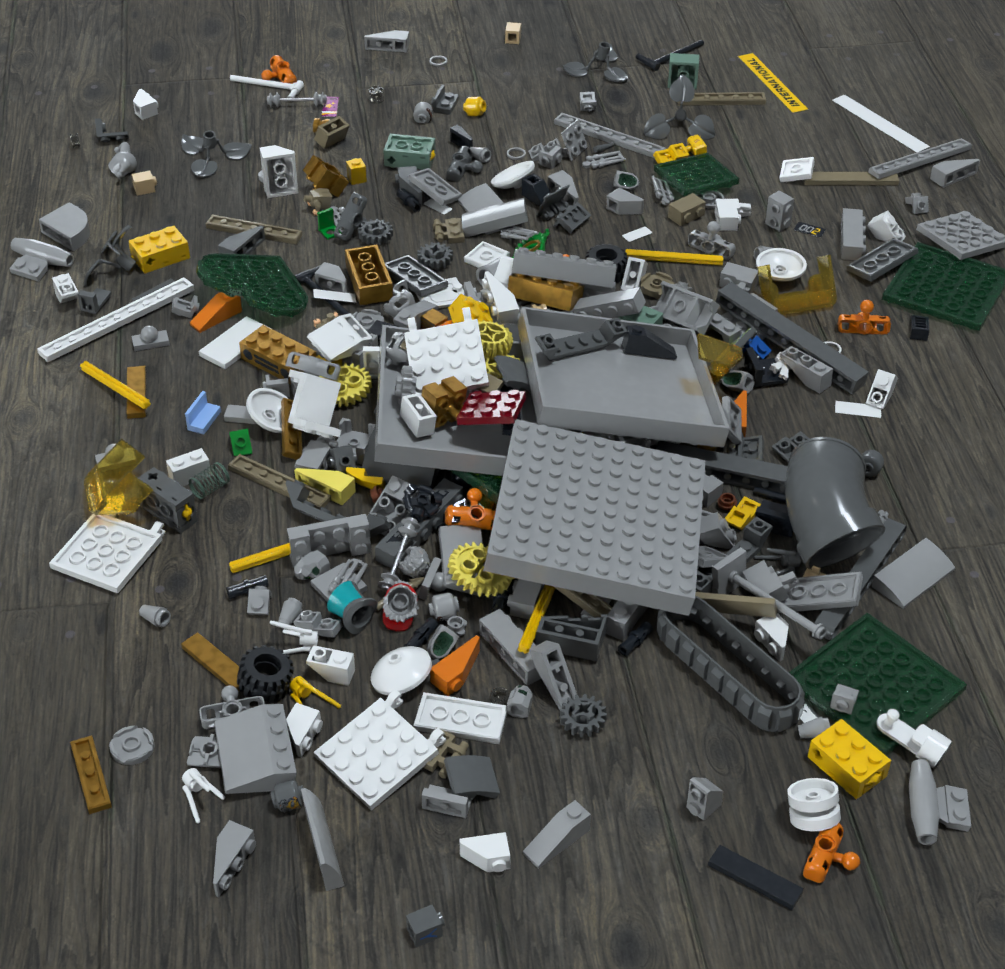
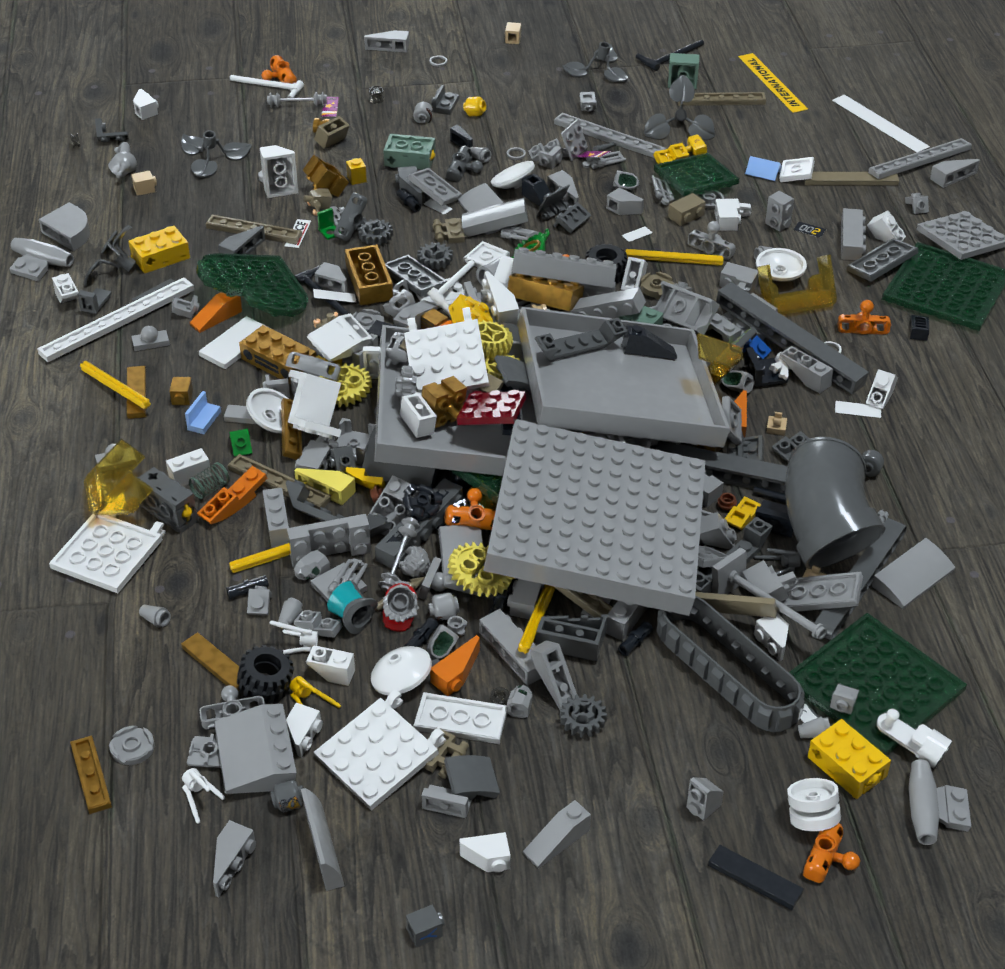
(181, 391): none -> pearl gold brick
(231, 500): none -> orange slope
(276, 516): none -> light grey brick
(299, 225): none -> white sticker
(437, 295): none -> white bar
(593, 153): none -> magenta sticker
(763, 168): none -> light blue panel
(776, 424): none -> tan tile

